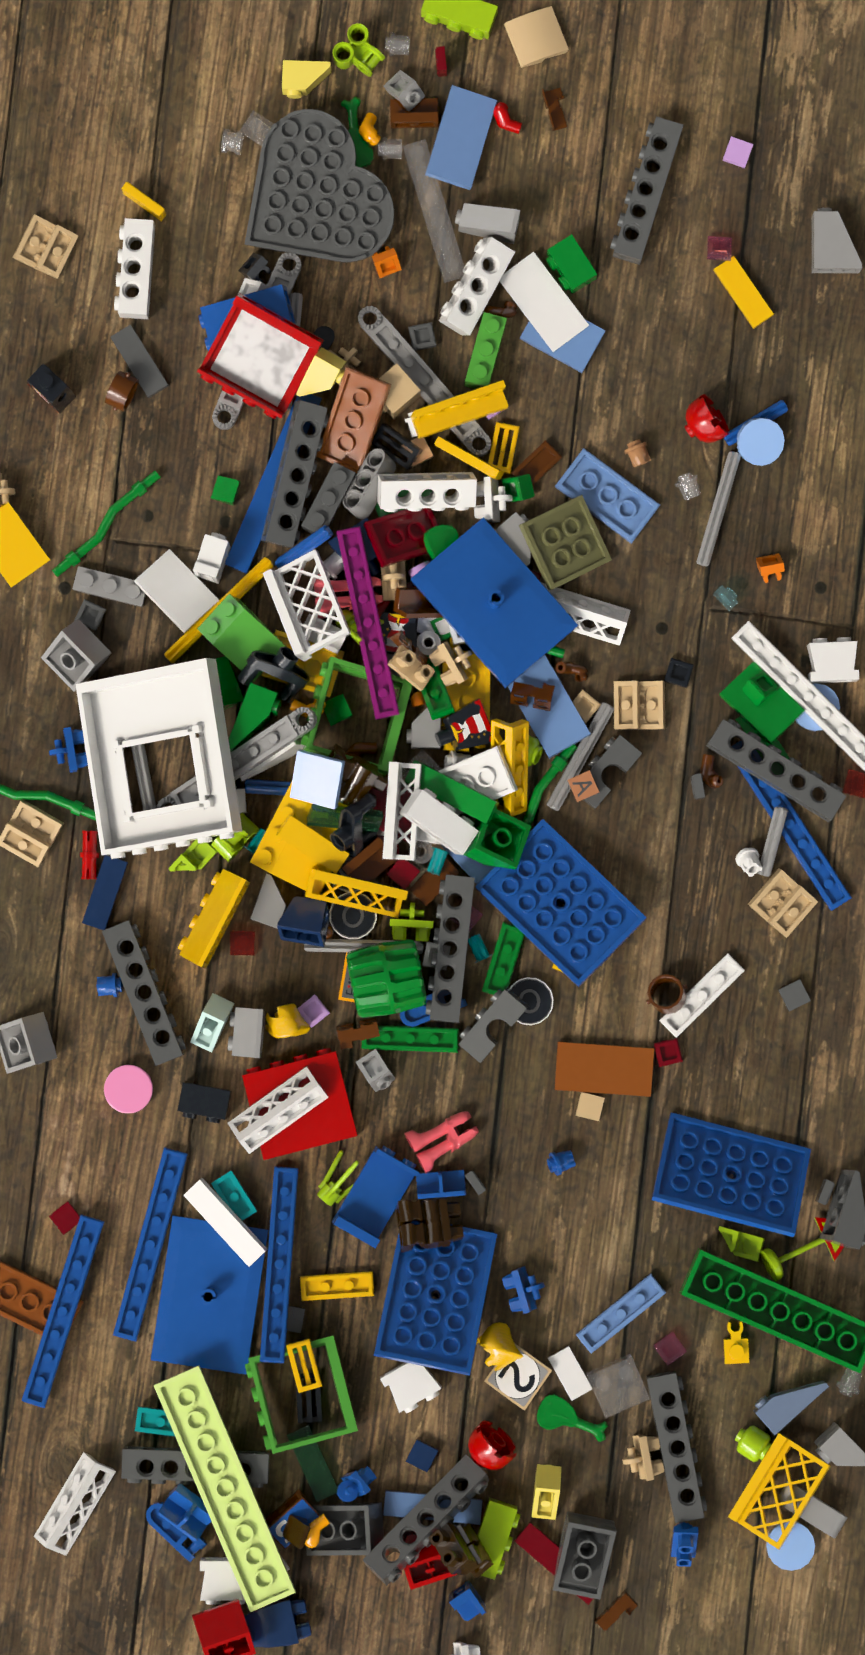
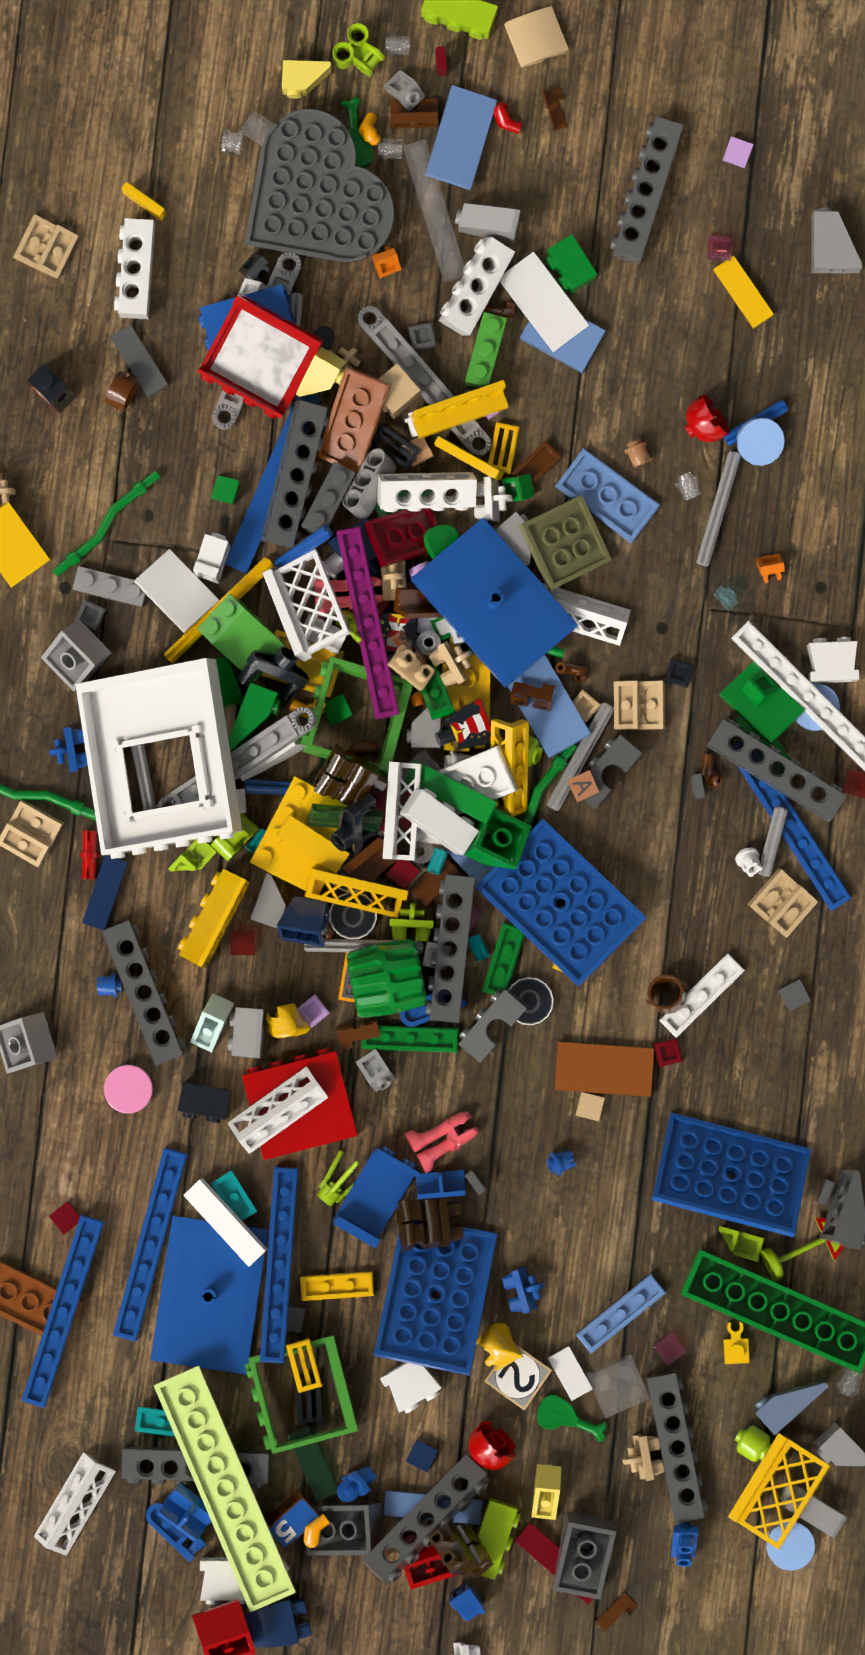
(296, 1530): dark brown slope -> none
(317, 779): tile -> none

